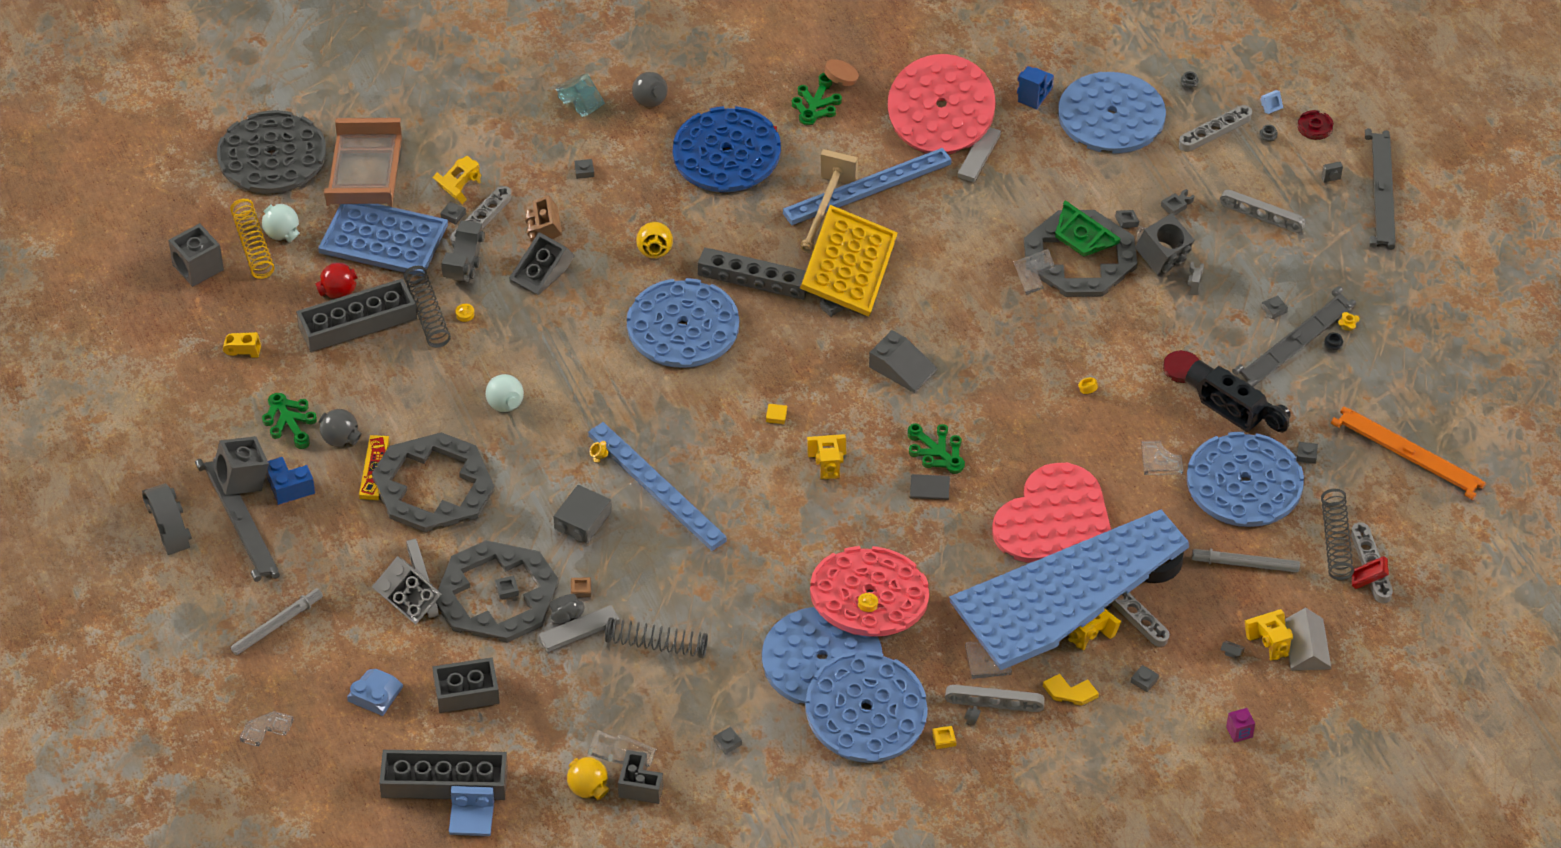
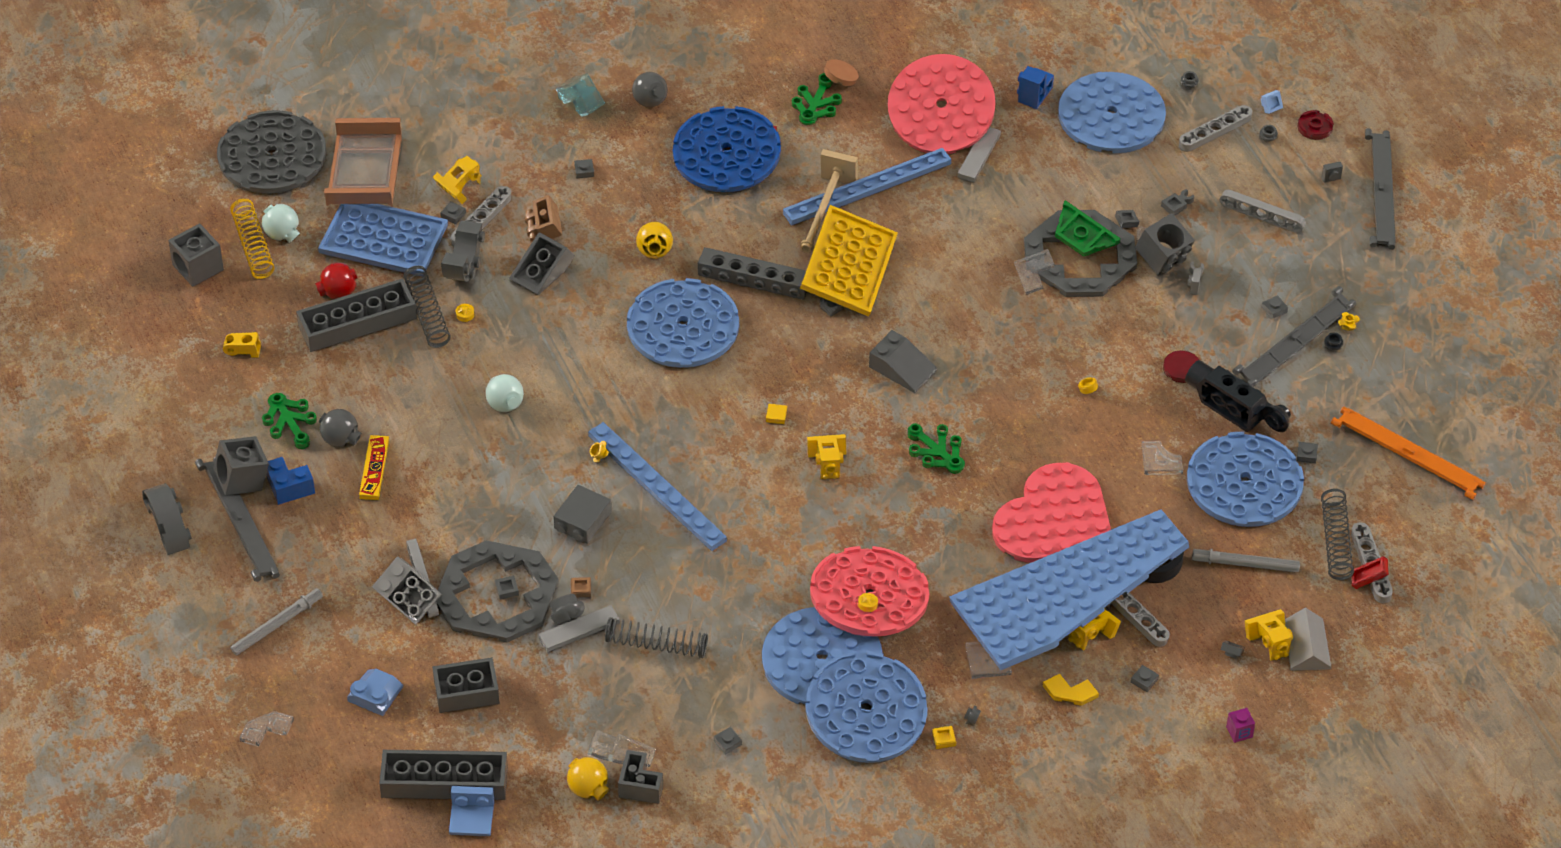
(419, 450): dark grey plate -> none
(930, 487): dark grey slope -> none
(963, 695): light grey beam -> none

